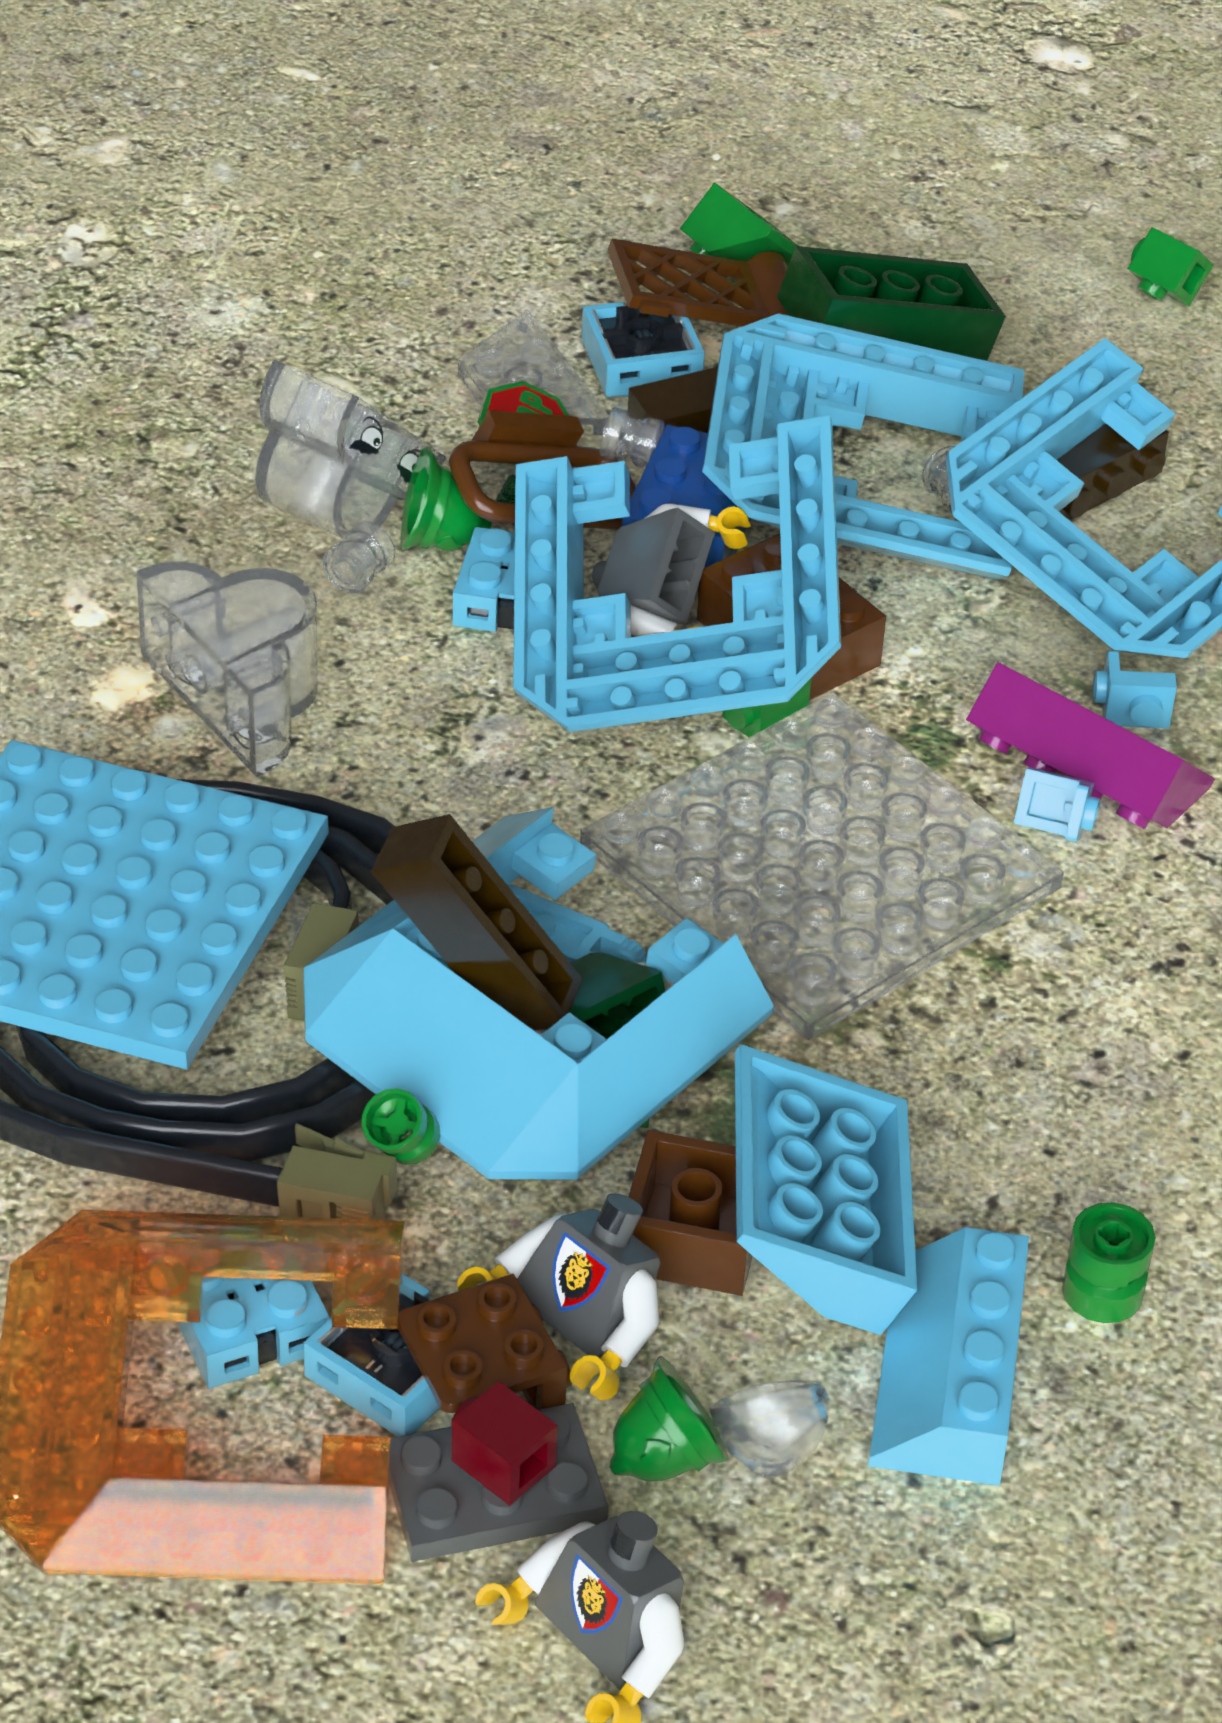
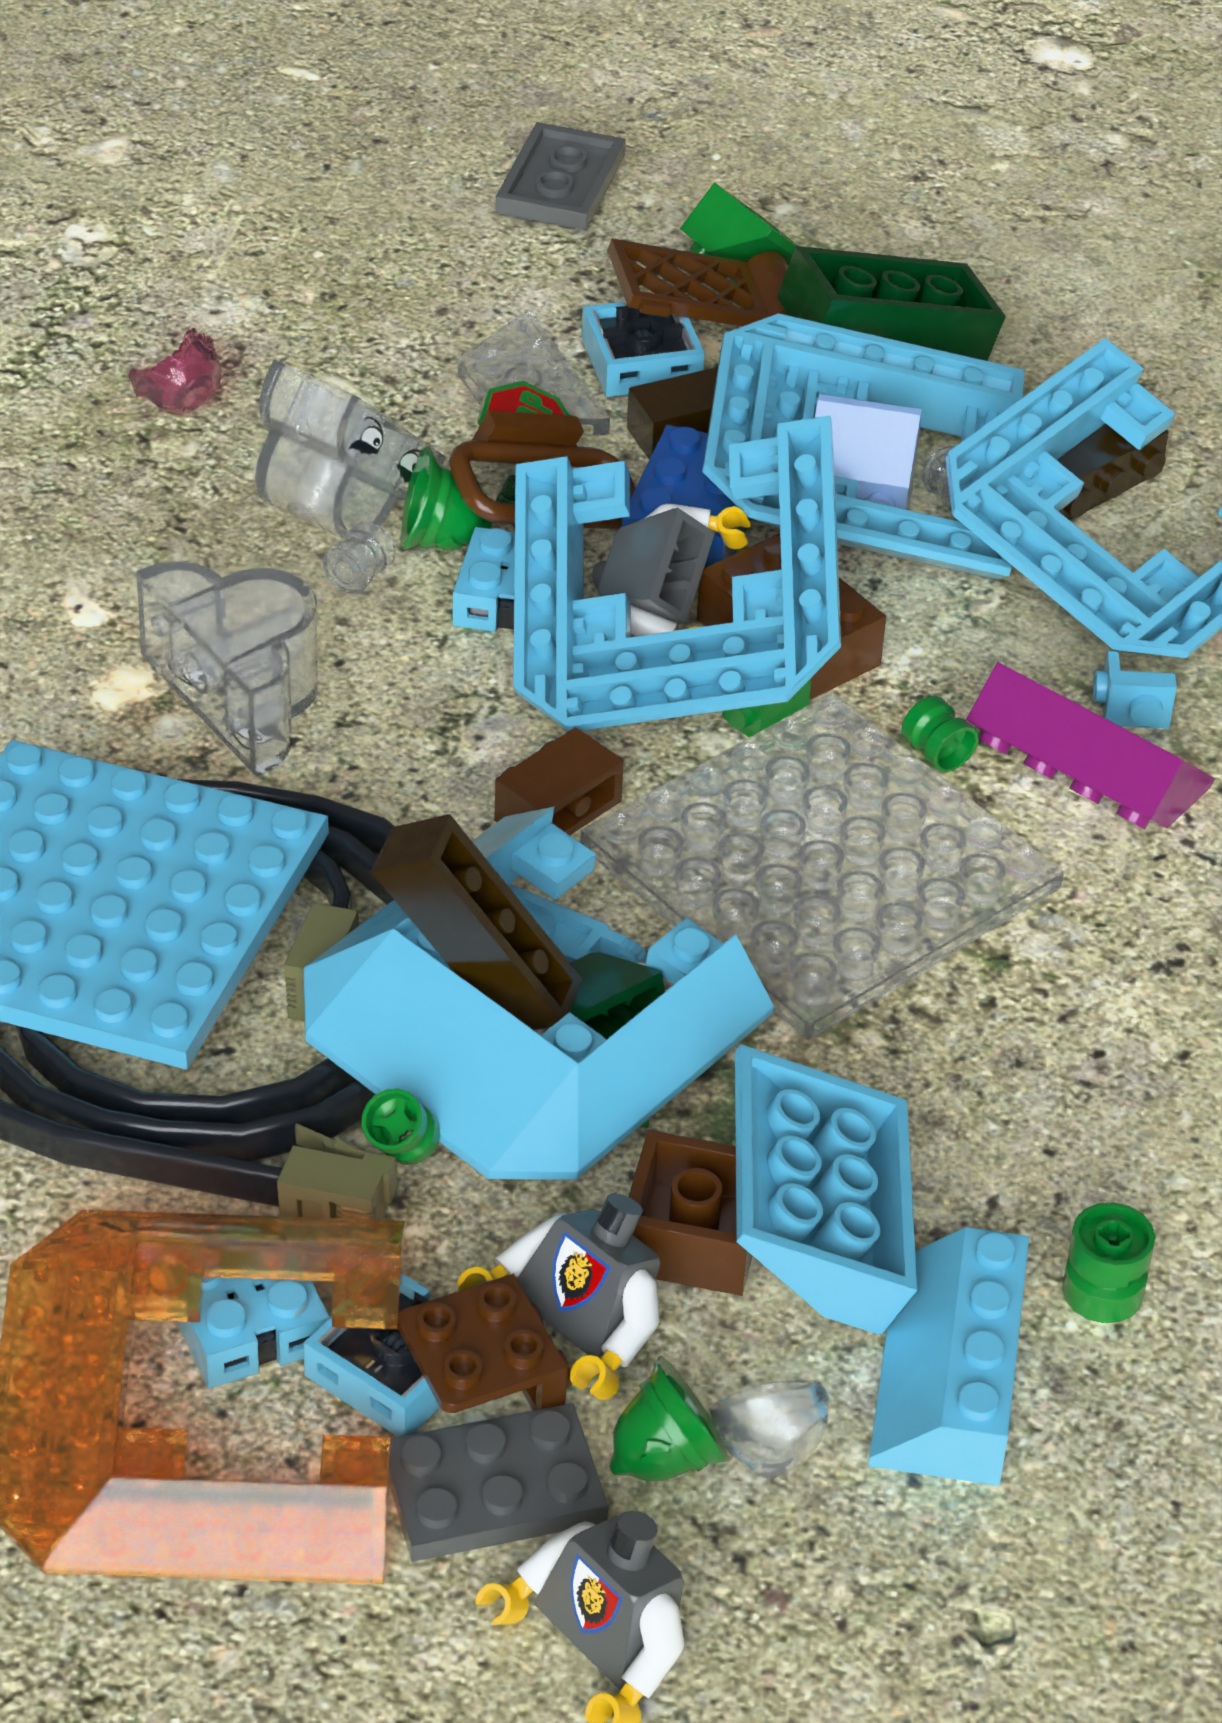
(184, 379): none -> clear pink hair
(503, 1442): dark red brick -> none
(560, 176): none -> dark grey plate
(566, 774): none -> reddish brown brick
(630, 437): clear wheel -> none
(874, 447): none -> light blue slope
(933, 728): none -> green wheel
(1057, 804): bracket -> none
(1168, 267): green brick -> none

